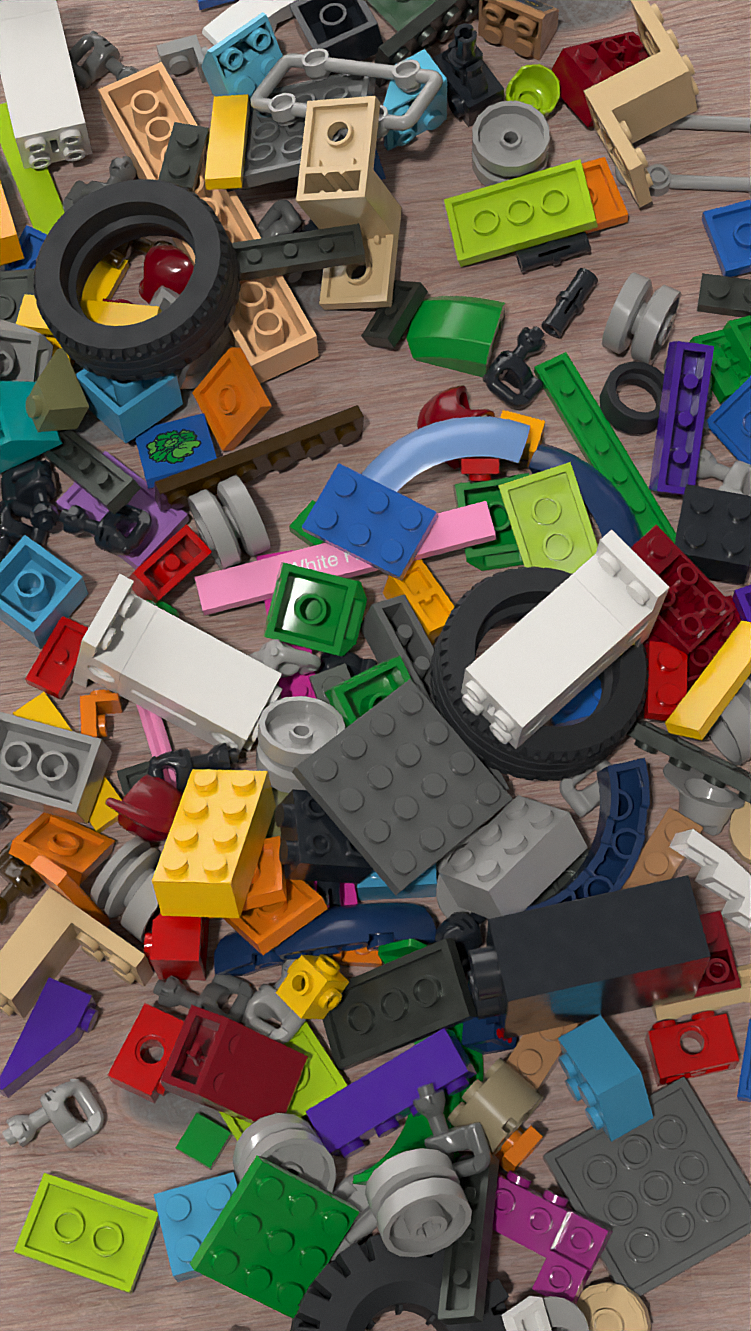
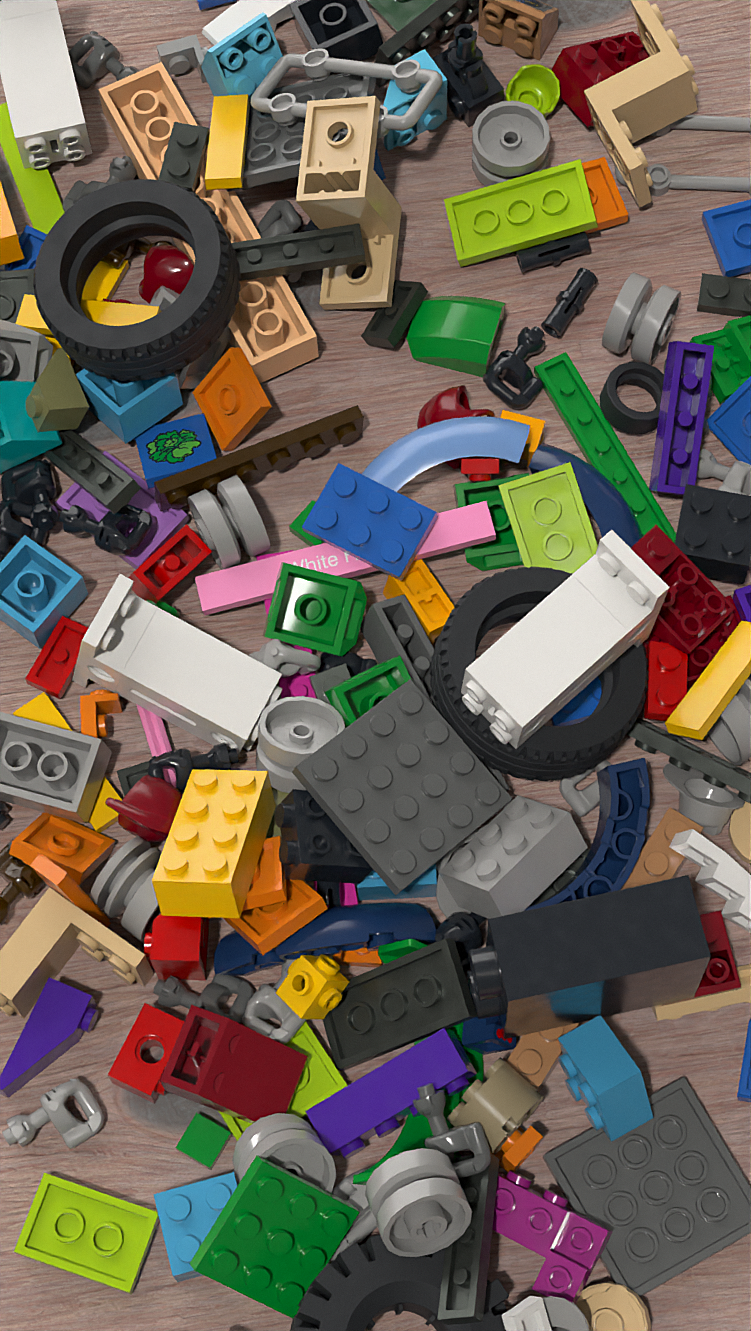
(672, 1063): red brick -> none

